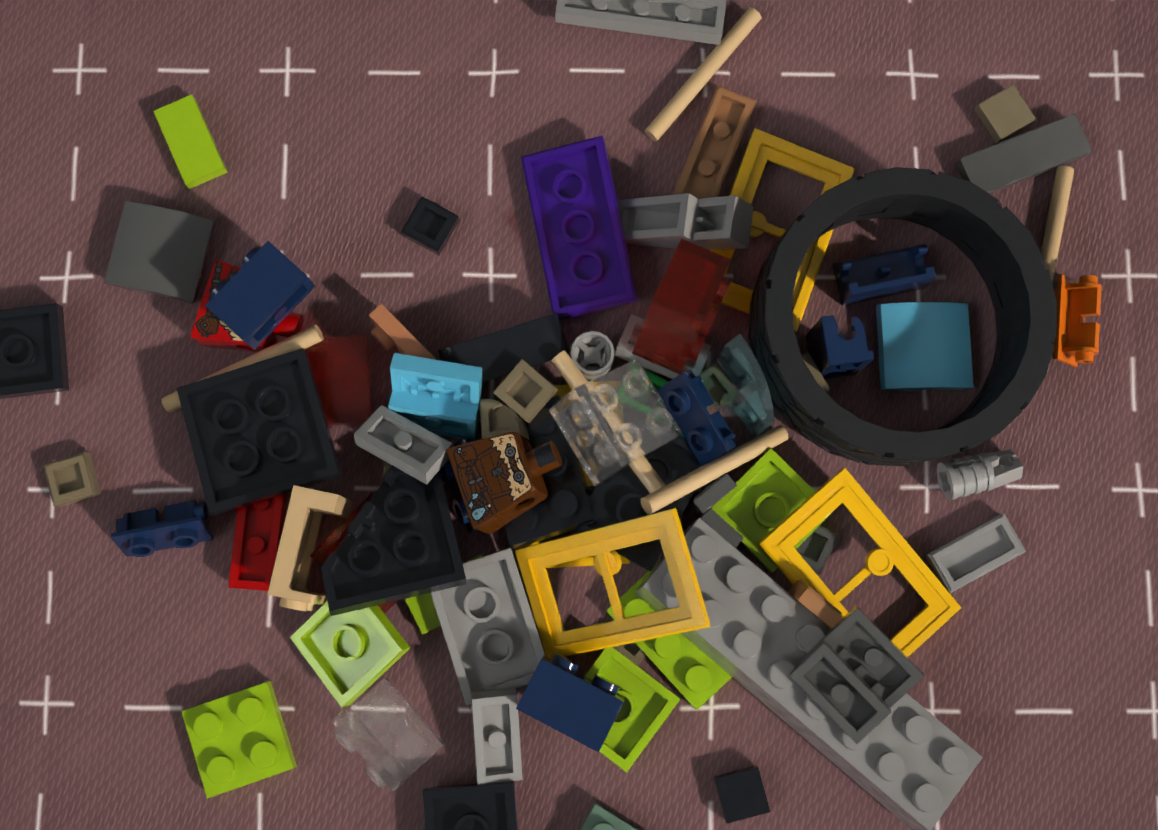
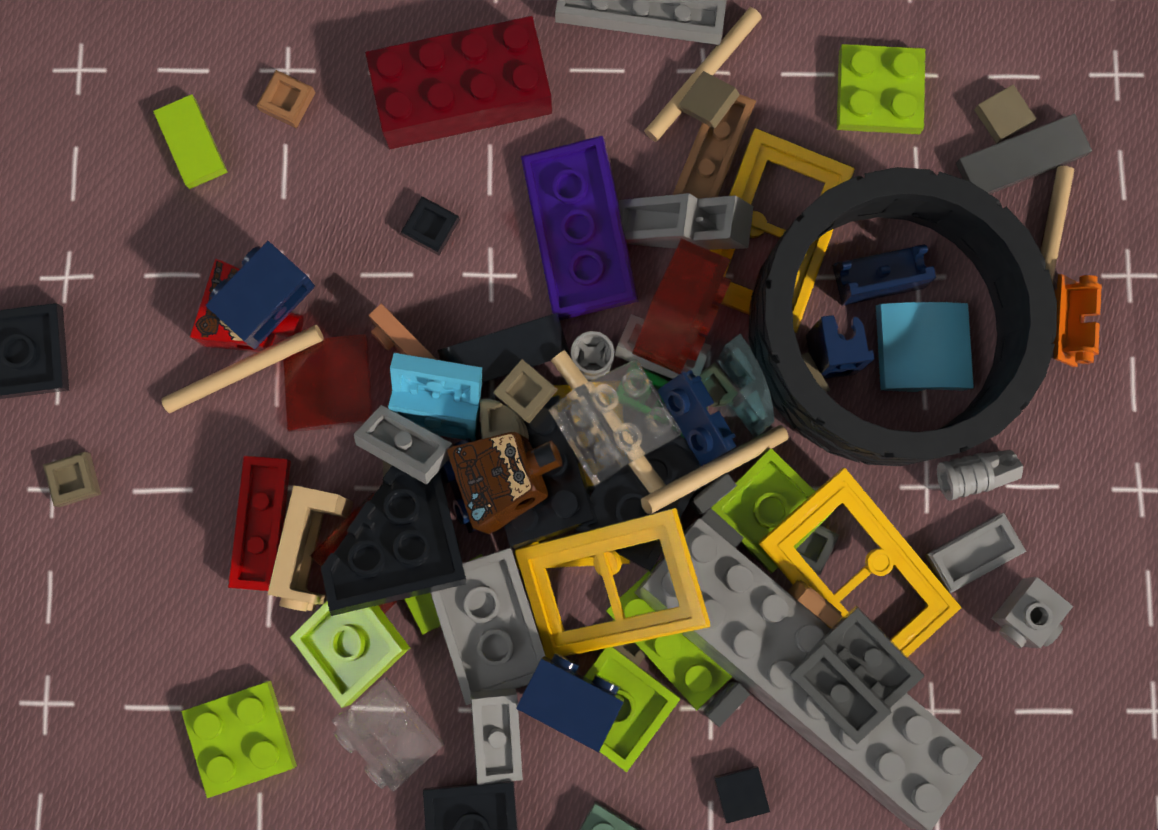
(143, 533): dark blue hinge -> none
(158, 251): dark grey slope -> none
(258, 432): black plate -> none
(286, 99): none -> medium nougat tile
(459, 82): none -> dark red brick
(709, 99): none -> dark tan tile
(726, 703): none -> dark grey tile
(881, 89): none -> lime plate
(1032, 614): none -> light grey brick

